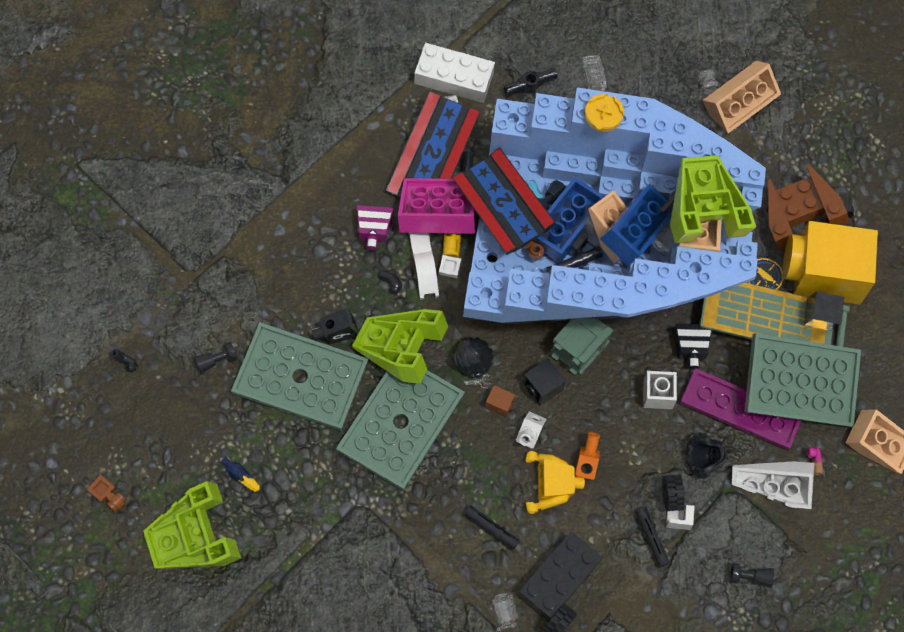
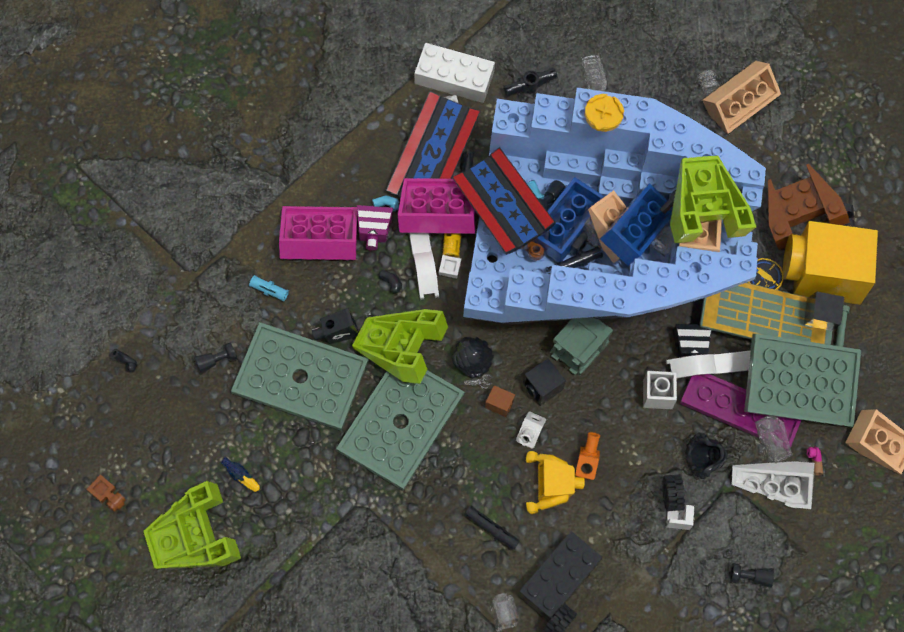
(269, 288): none -> medium azure pin
(318, 233): none -> dark pink slope
(386, 200): none -> medium azure arm
(652, 536): black pin -> none
(710, 364): none -> white piece
(774, 438): none -> clear slope

